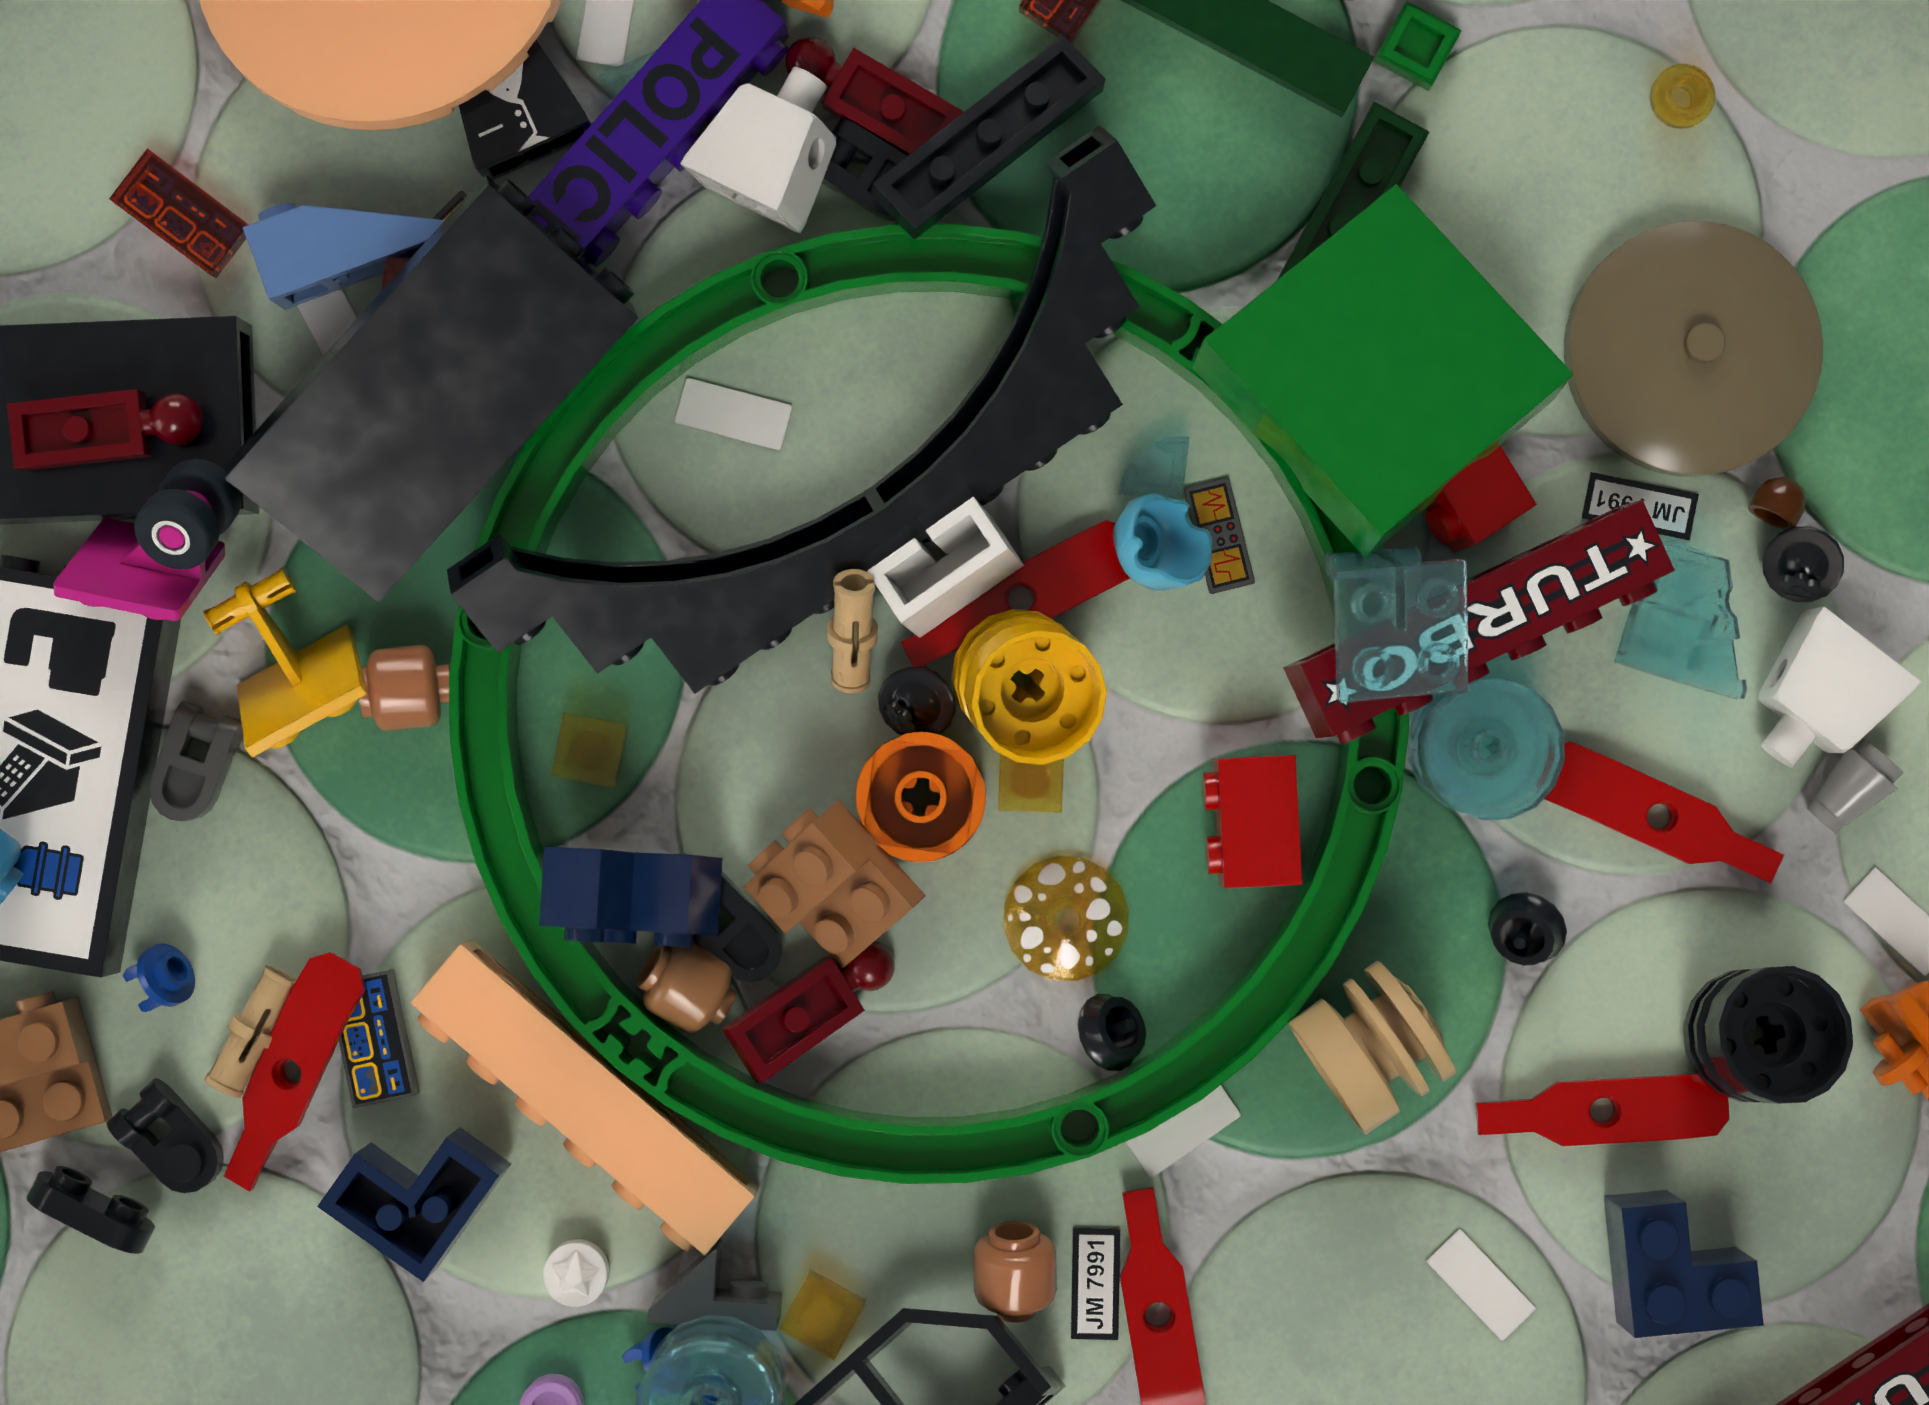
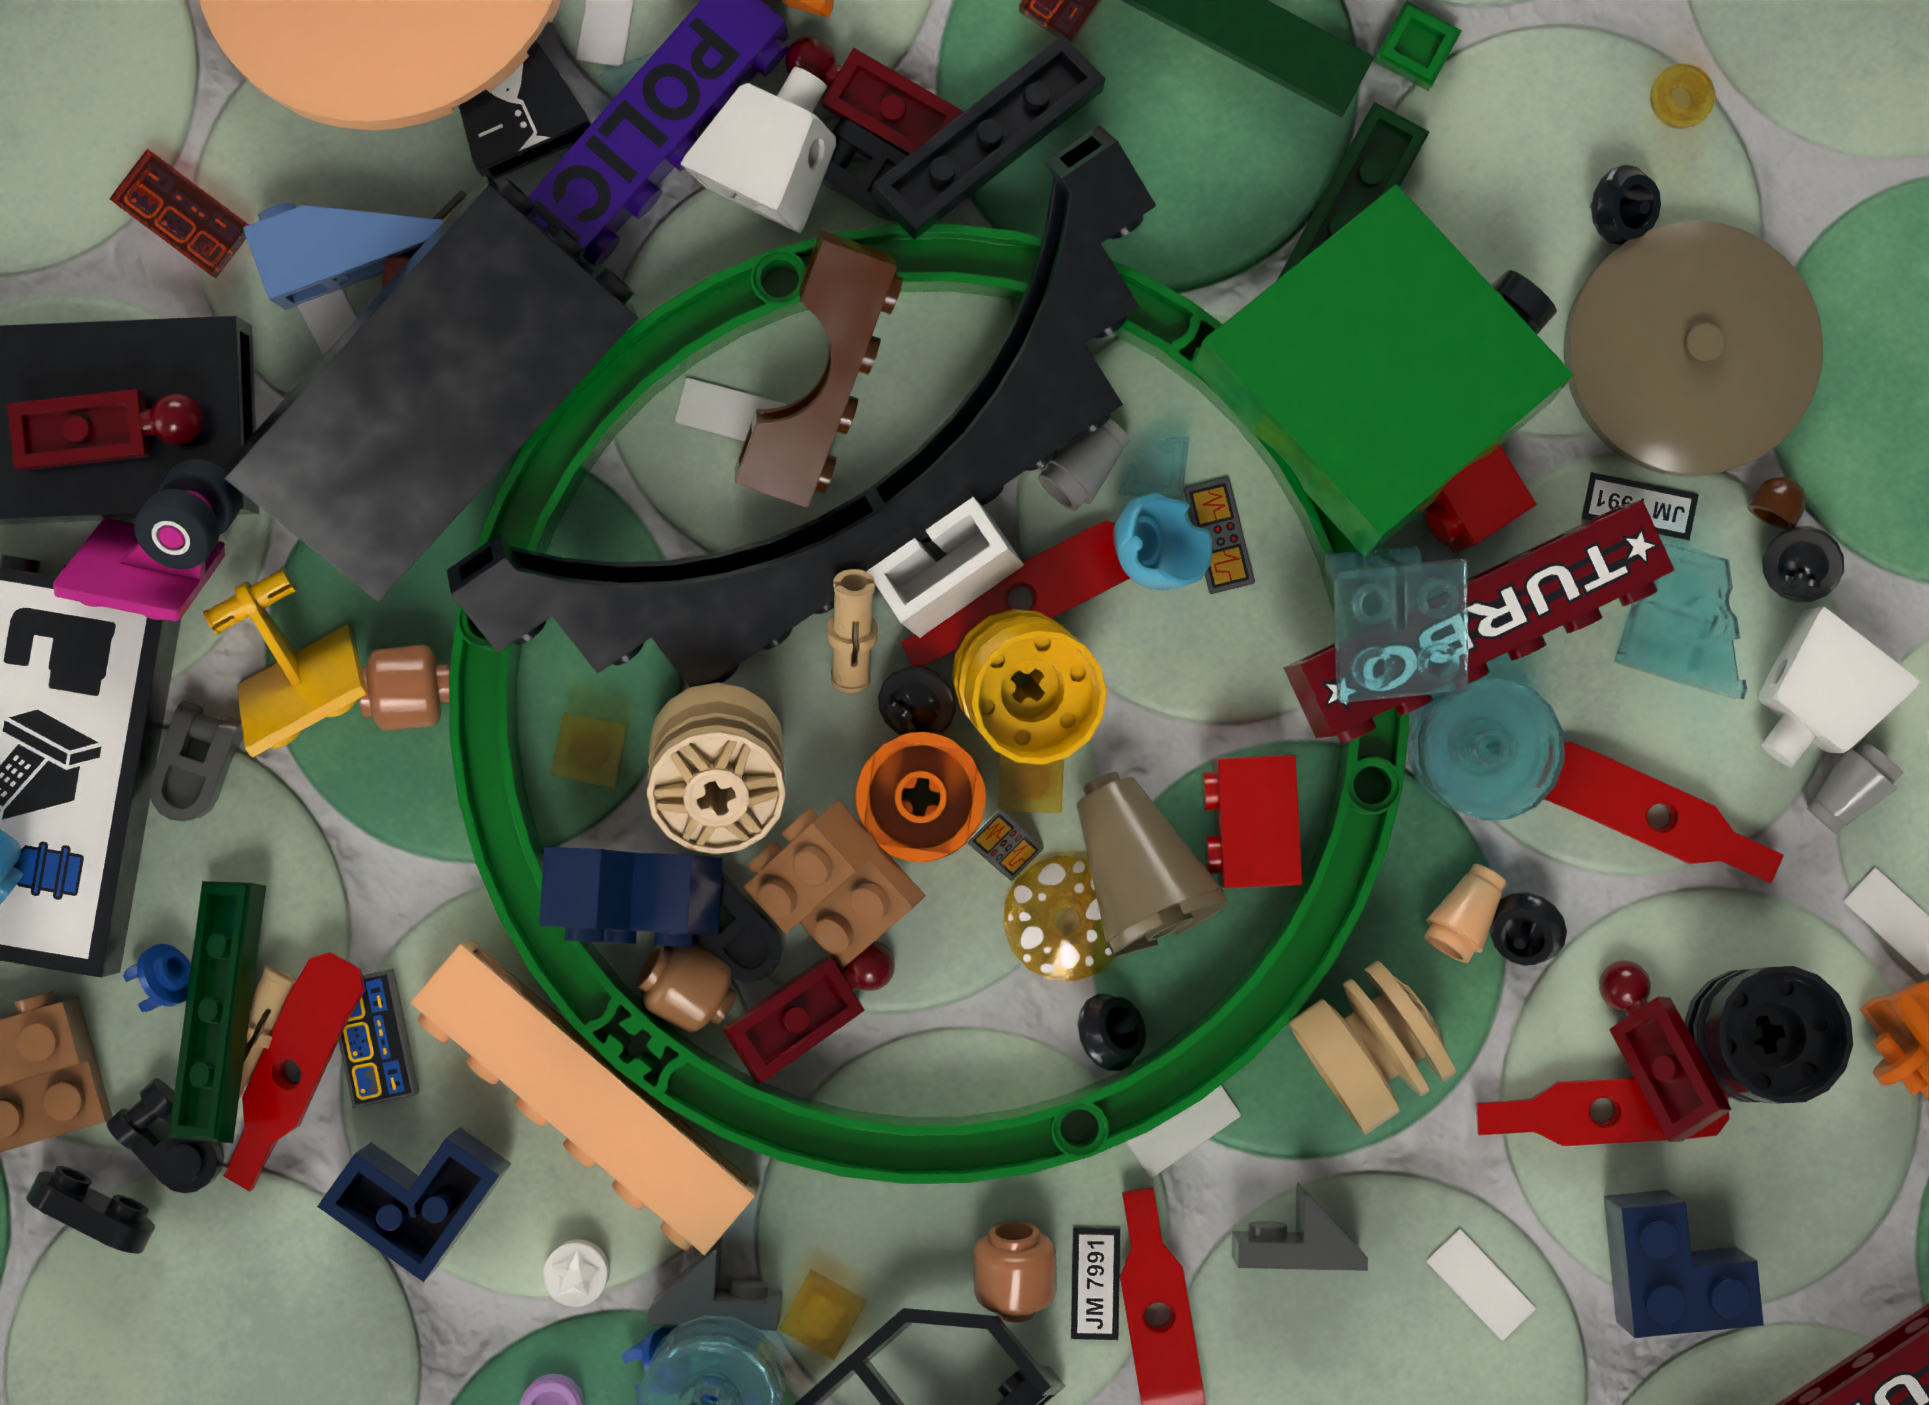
(217, 1011): none -> dark green tile
(716, 768): none -> tan wheel
(790, 444): none -> reddish brown arch
(1005, 844): none -> sticker
(1083, 465): none -> light grey cone
(1141, 868): none -> dark tan cone
(1314, 1246): none -> dark grey slope
(1466, 914): none -> light nougat cone
(1525, 299): none -> black plate
(1625, 204): none -> black hat
(1661, 1054): none -> dark red plate

